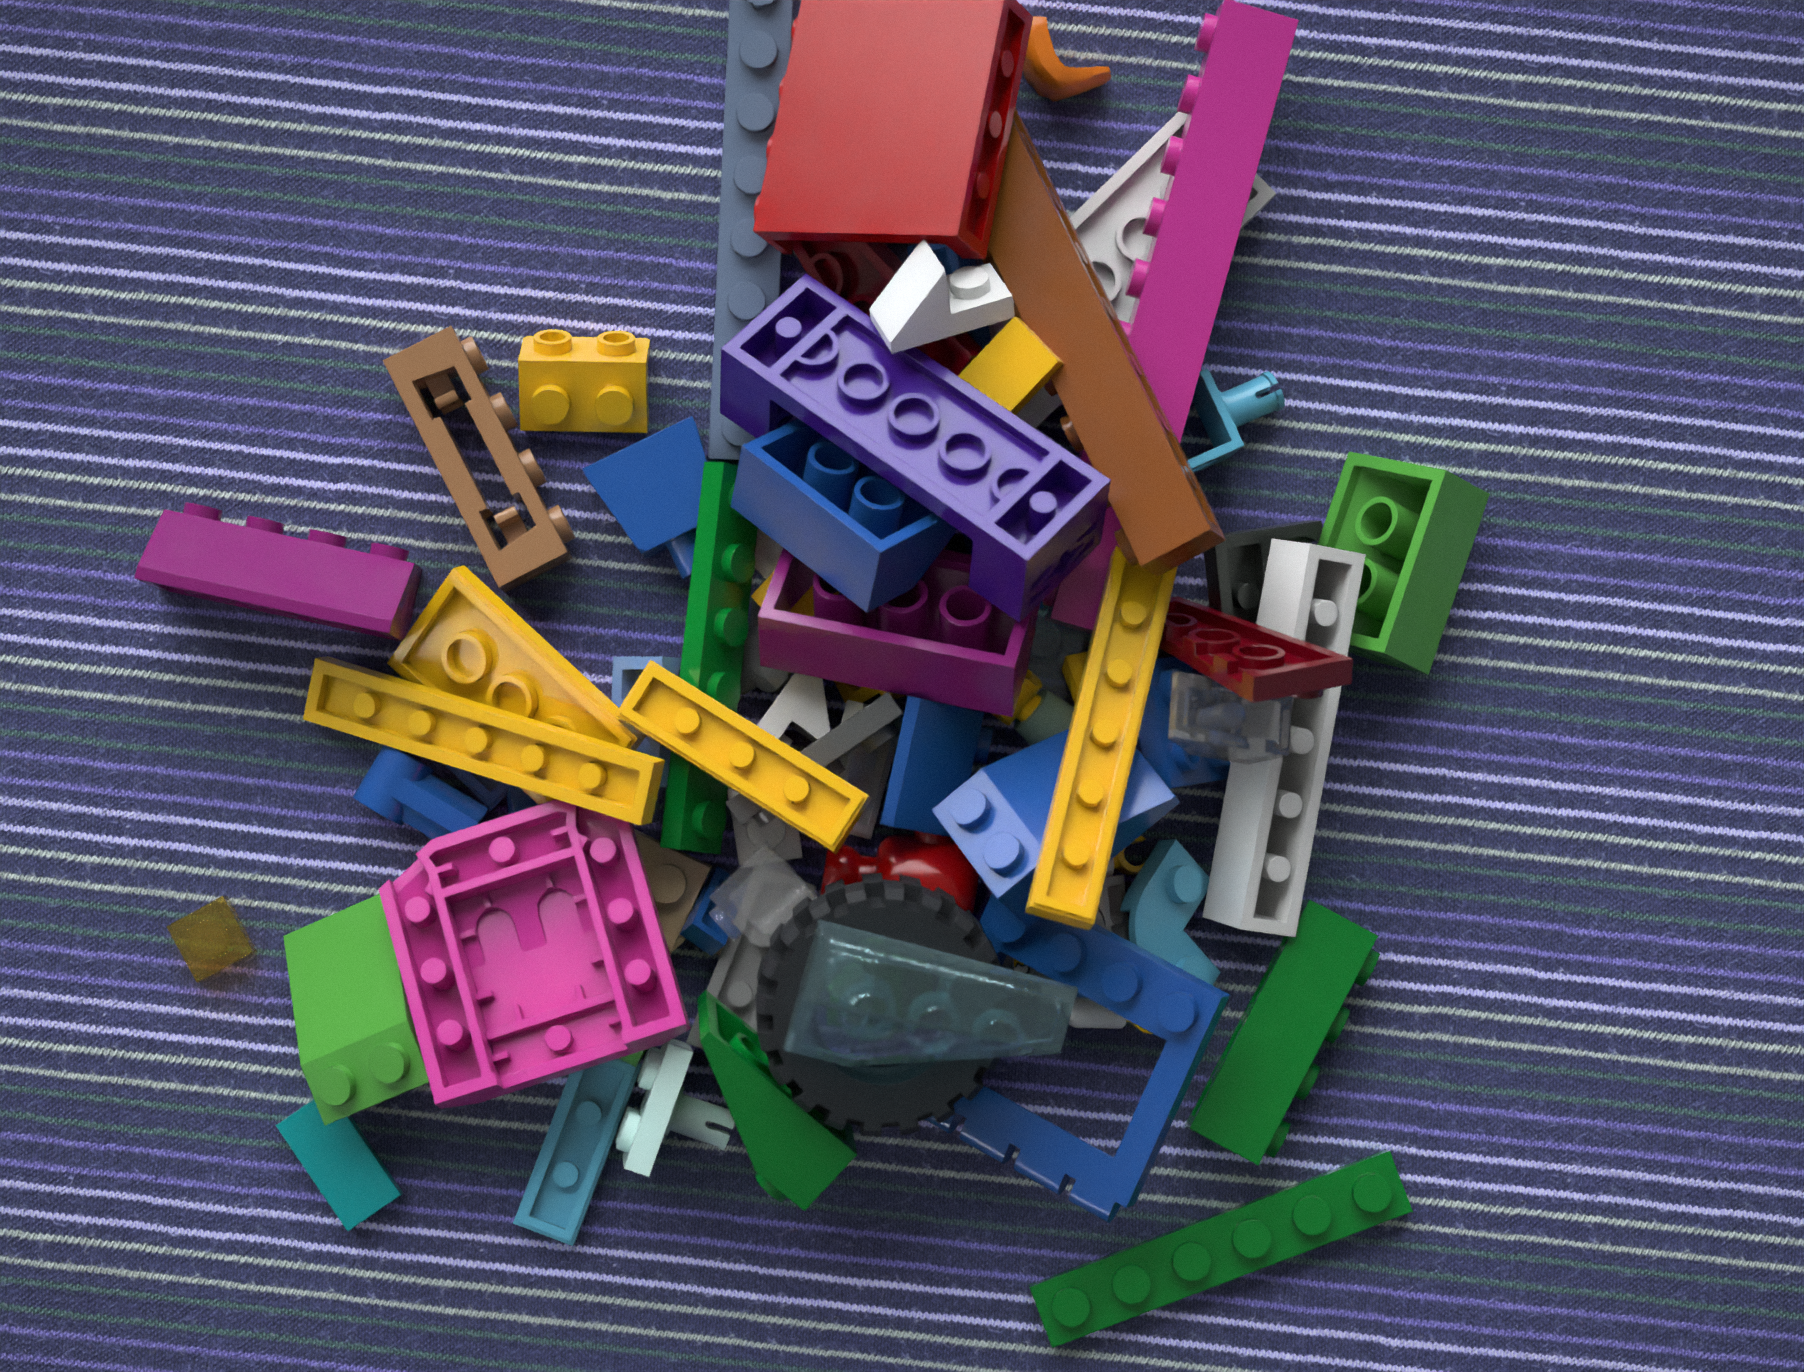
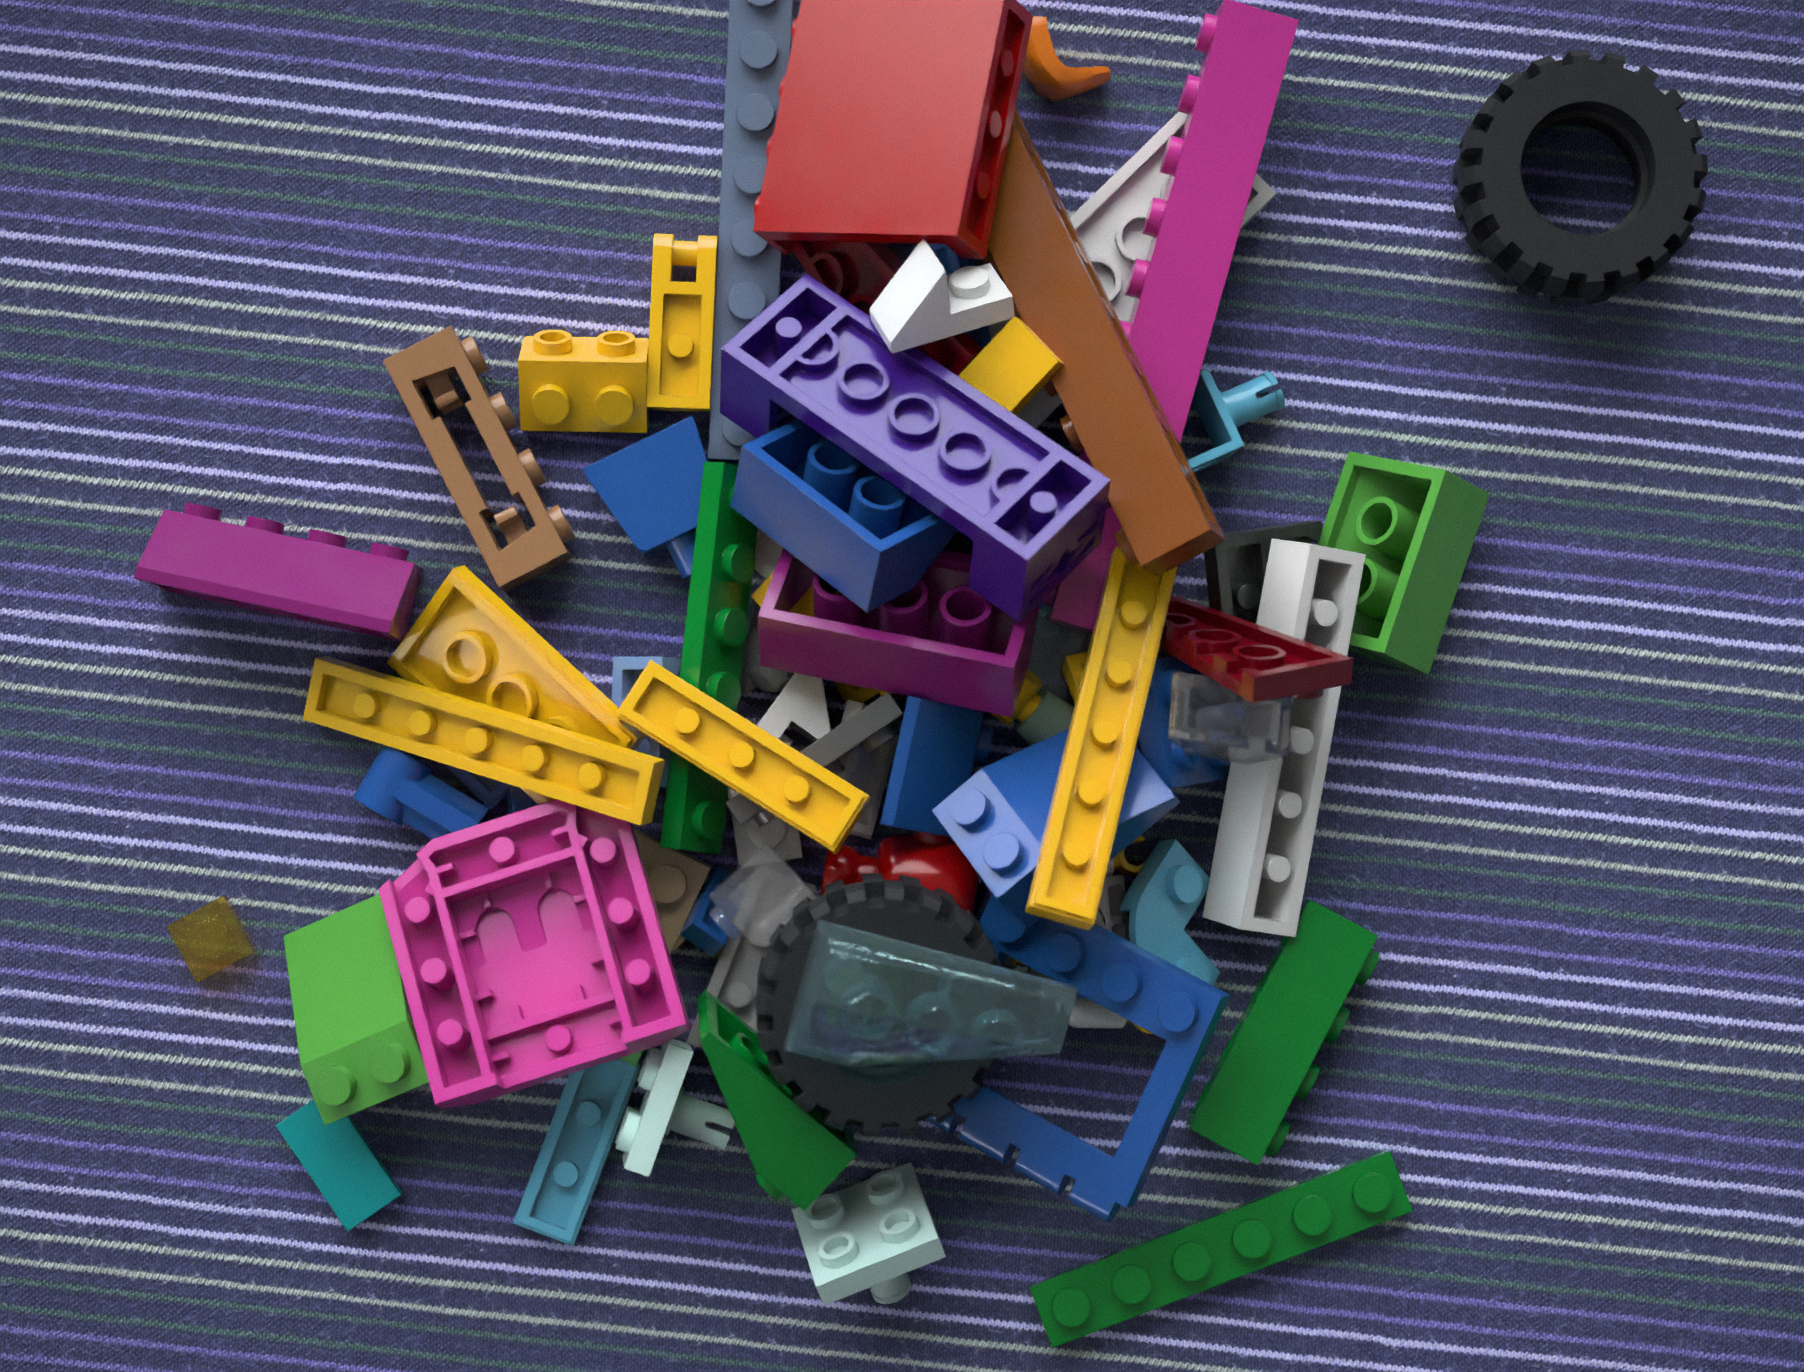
(681, 325): none -> yellow plate
(869, 1237): none -> light aqua plate
(1630, 114): none -> black tyre

